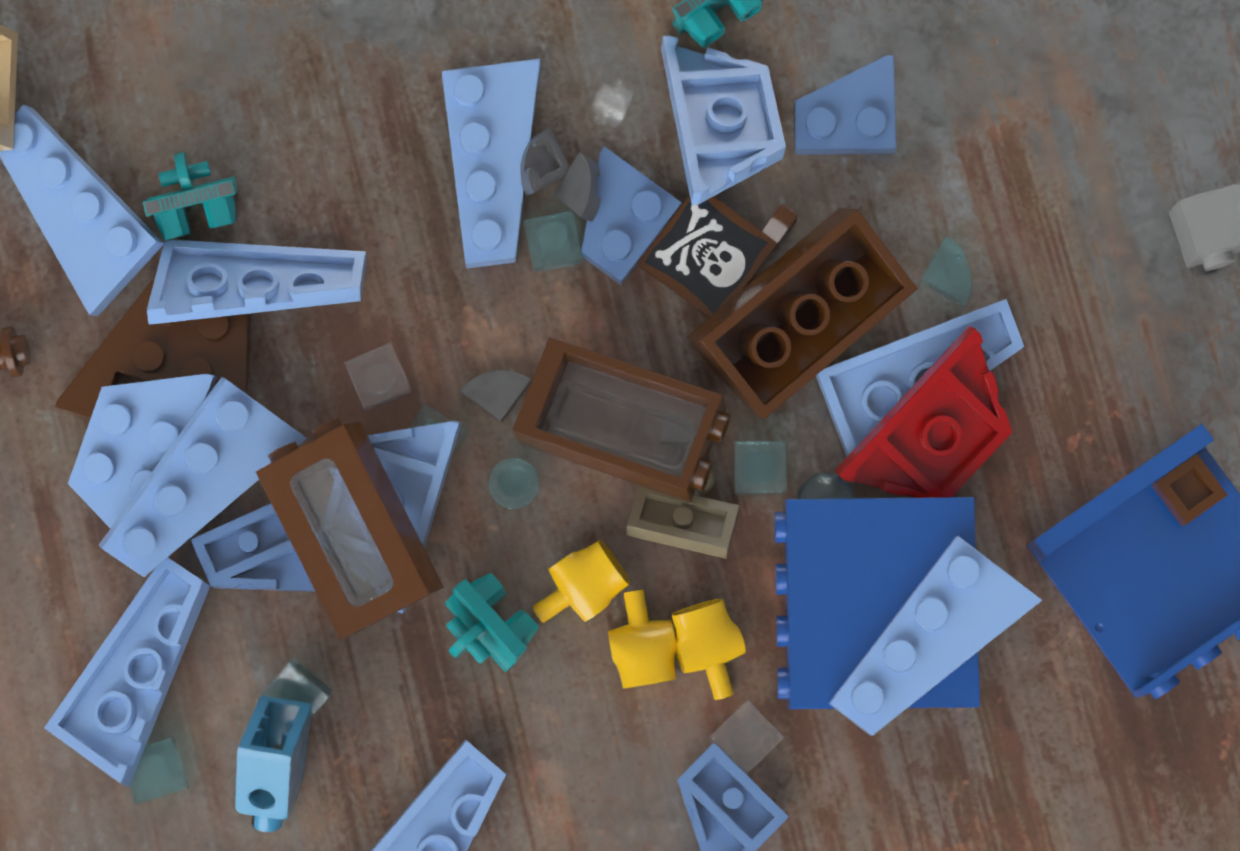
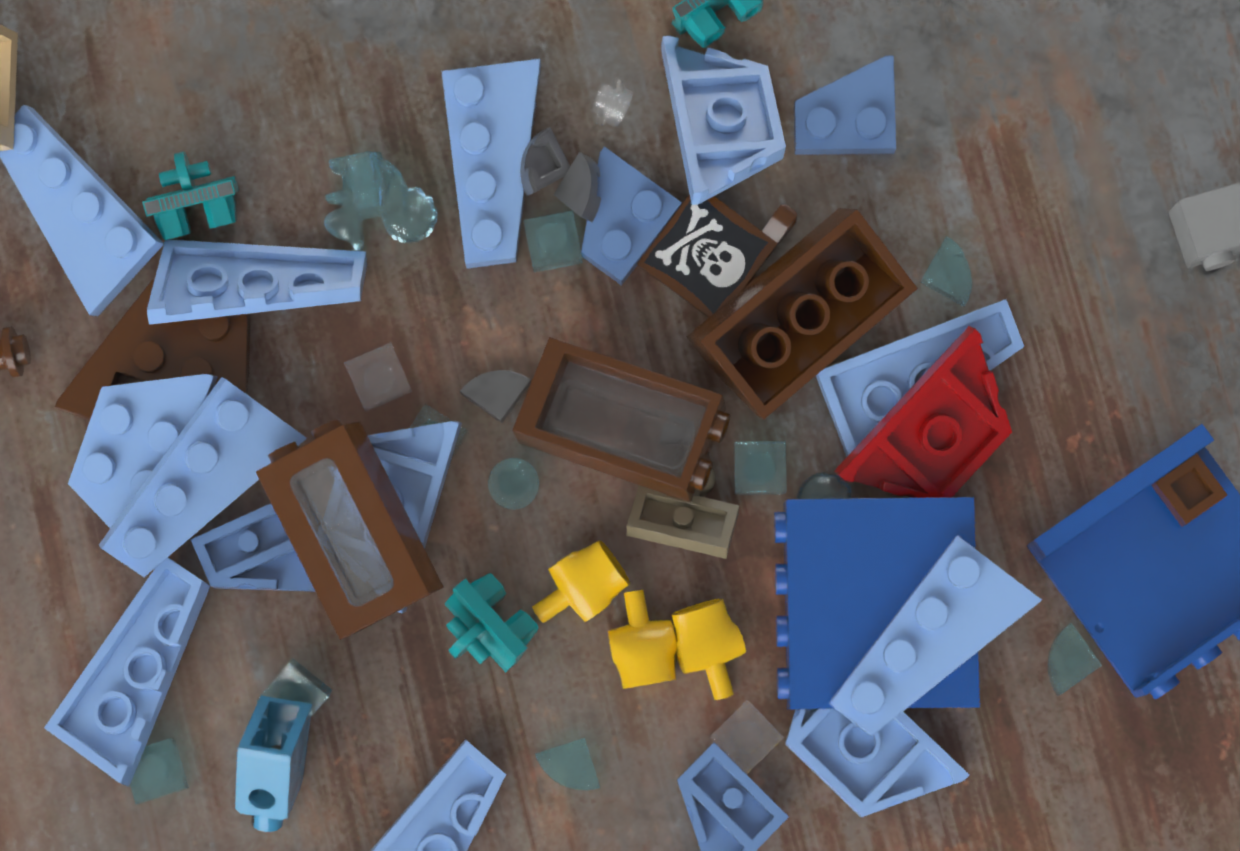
(374, 190): none -> clear light blue animal
(570, 765): none -> clear light blue tile
(867, 769): none -> light blue wing
(1070, 660): none -> clear light blue tile

